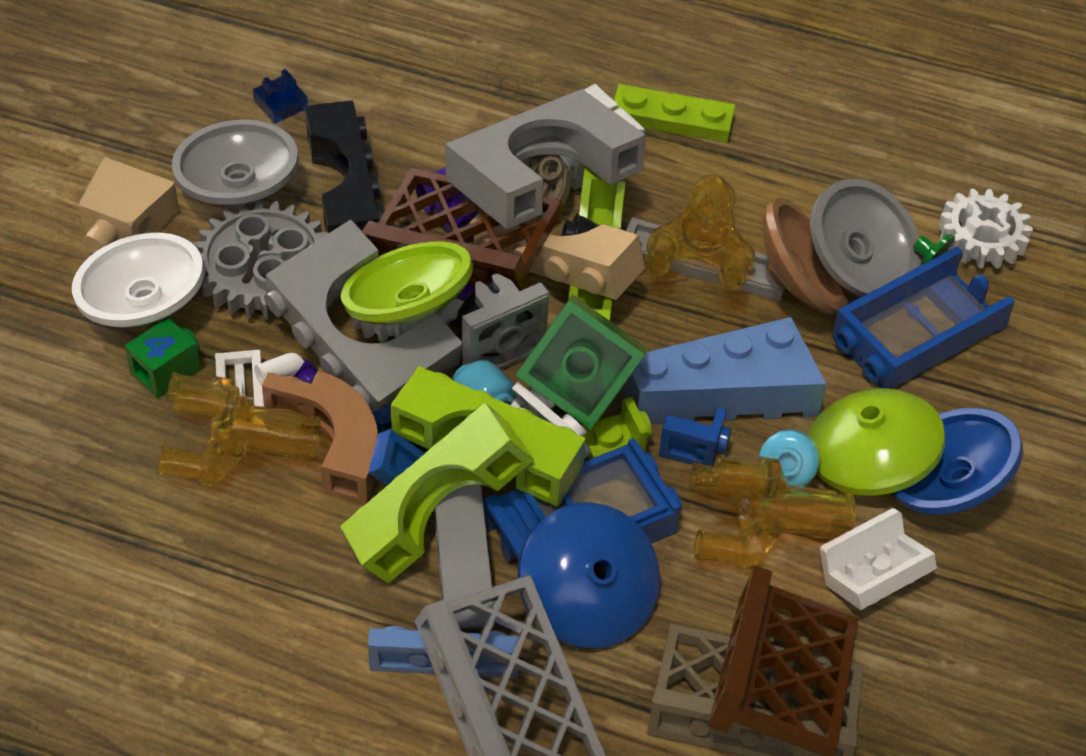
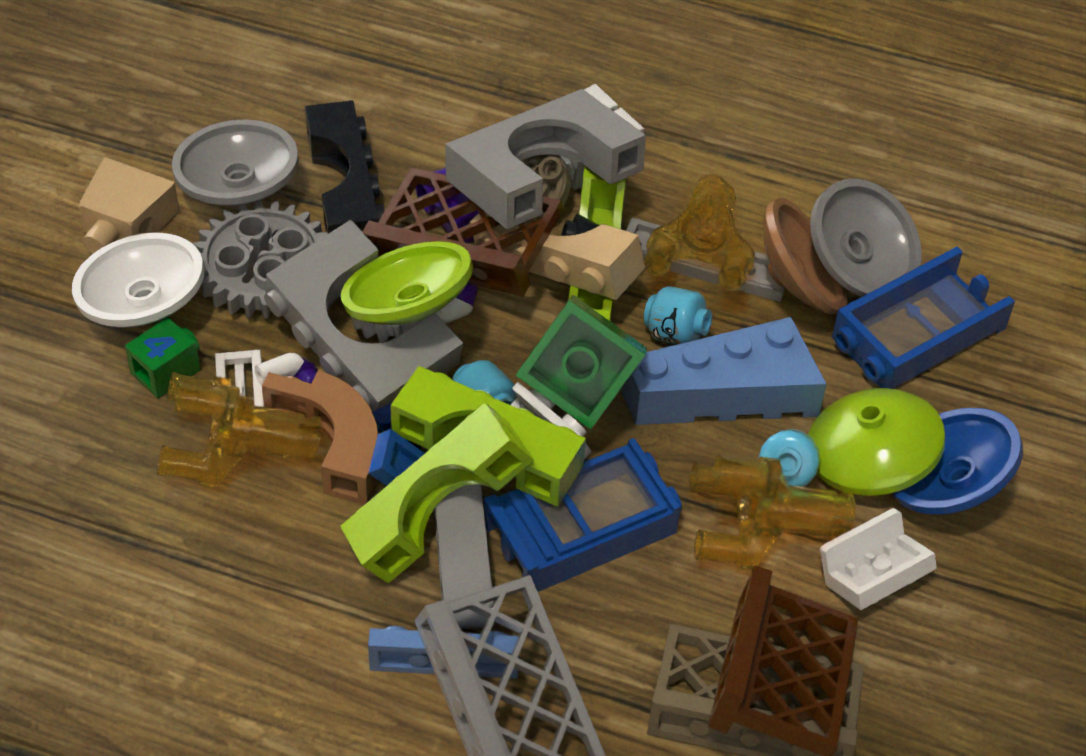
(280, 97): clear blue tile -> none
(502, 322): light grey piece -> none
(561, 563): blue dish -> none
(617, 430): lime bracket -> none
(677, 113): lime plate -> none
(677, 315): none -> medium azure head
(693, 441): blue bracket -> none
(932, 250): green plant -> none
(986, 228): white gear -> none

